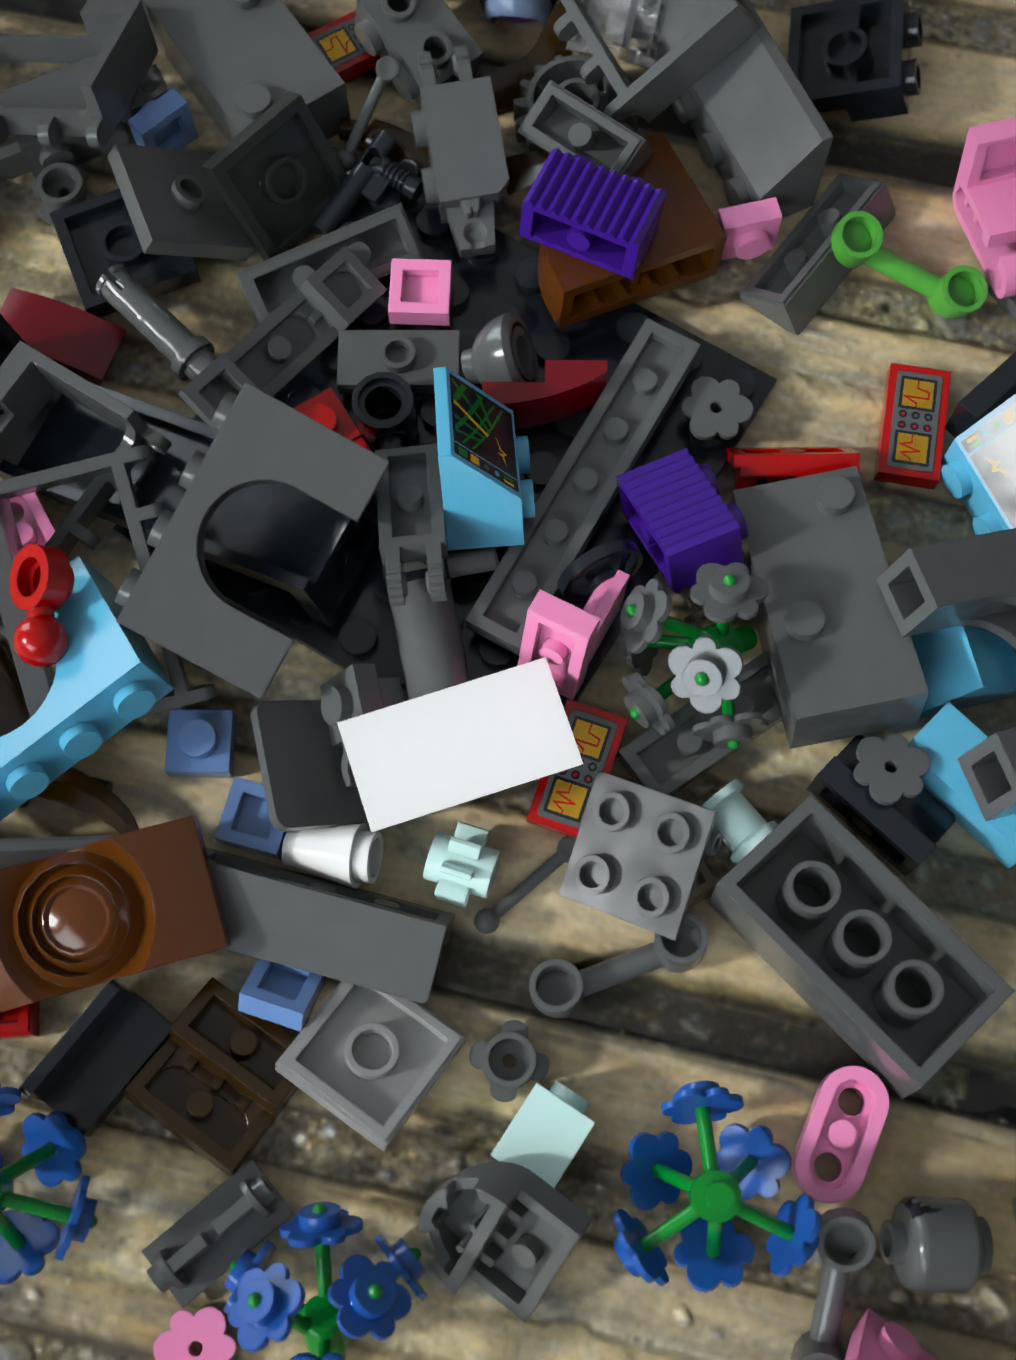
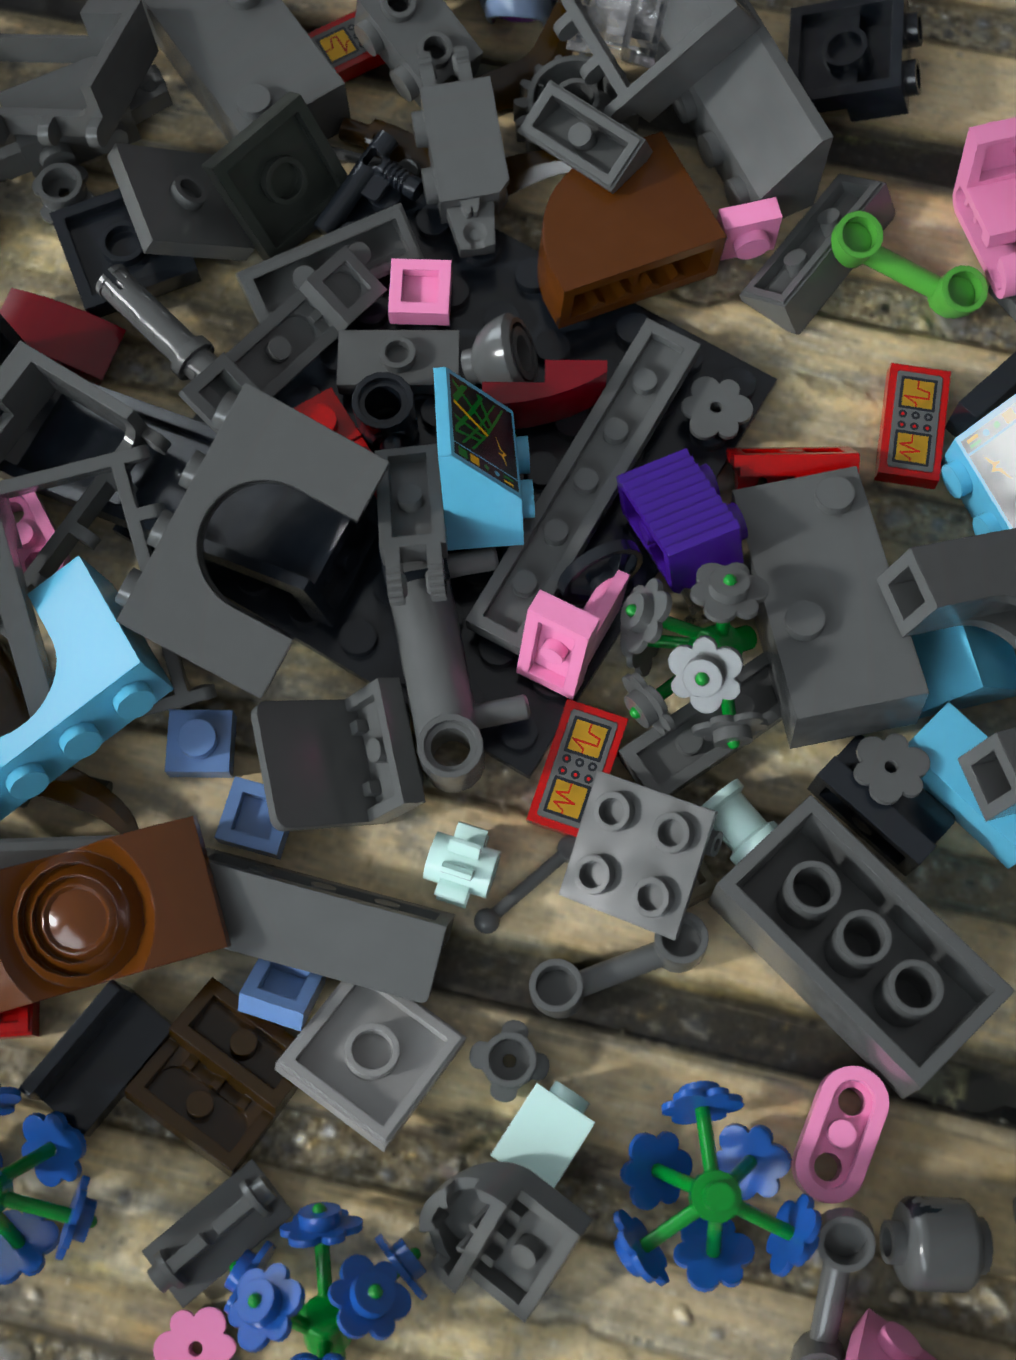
(40, 584): red plate -> none
(164, 123): medium blue plate -> none
(337, 853): white cone -> none
(348, 696): dark grey plate -> none
(386, 71): dark grey hinge -> none
(459, 744): white sticker -> none
(592, 213): dark purple brick -> none

